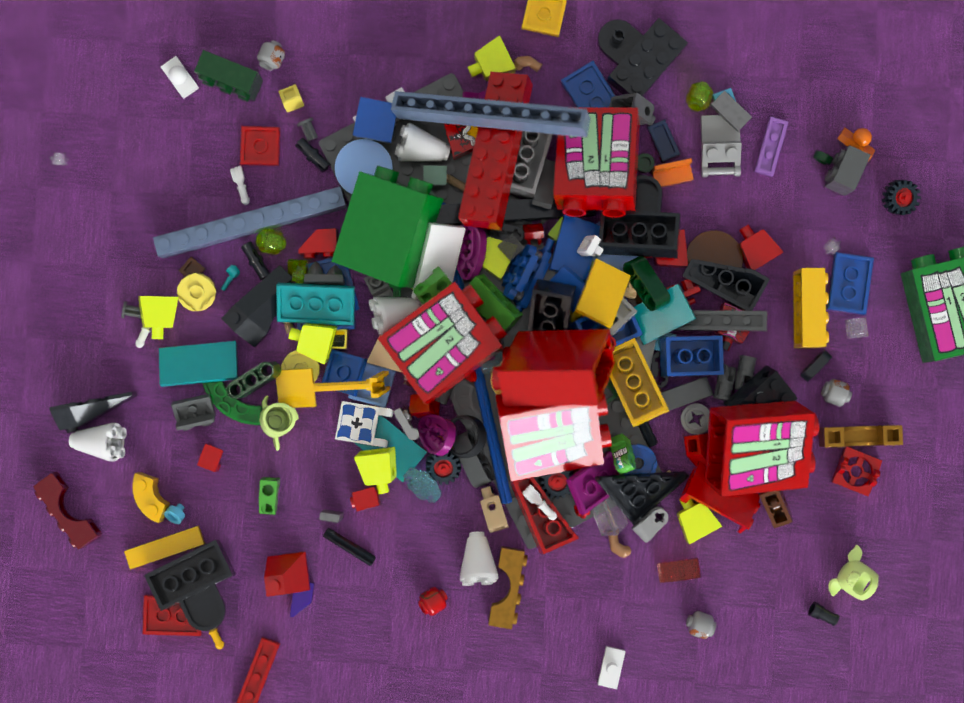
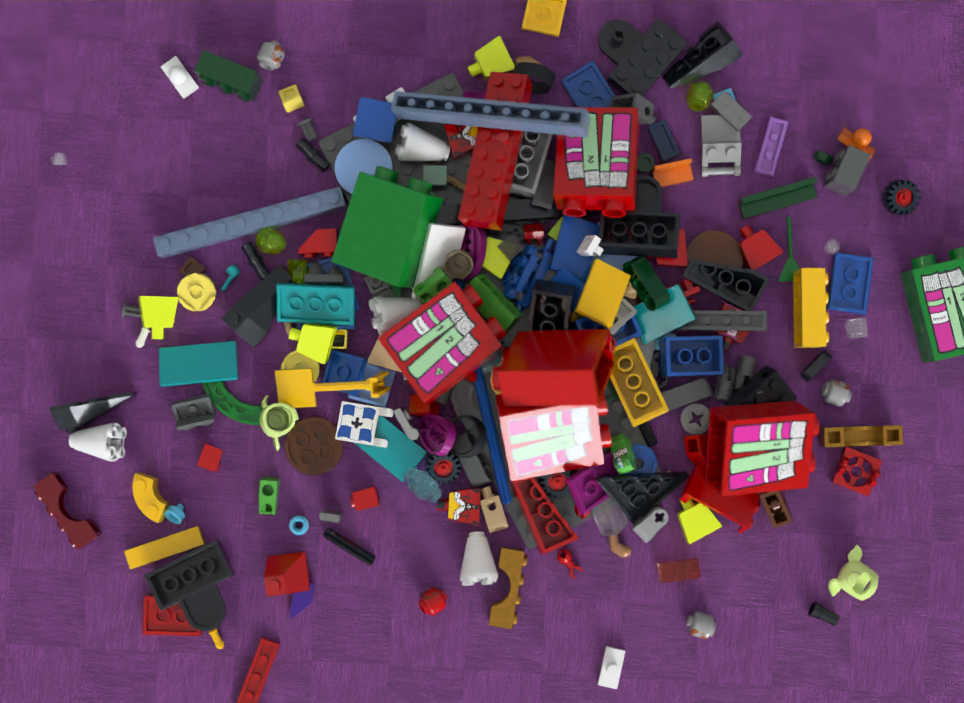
(238, 177): white piece -> none
(245, 380): dark green beam -> none
(260, 146): red tile -> none
(292, 525): none -> medium azure plate
(313, 446): none -> reddish brown tile
(377, 467): neon yellow torso -> none
(458, 264): none -> dark tan hair
(462, 505): none -> torso
(535, 498): white piece -> none
(537, 71): none -> black tyre
(566, 558): none -> red arm
(709, 55): none -> black wedge
(777, 198): none -> dark green fence
(791, 265): none -> green piece

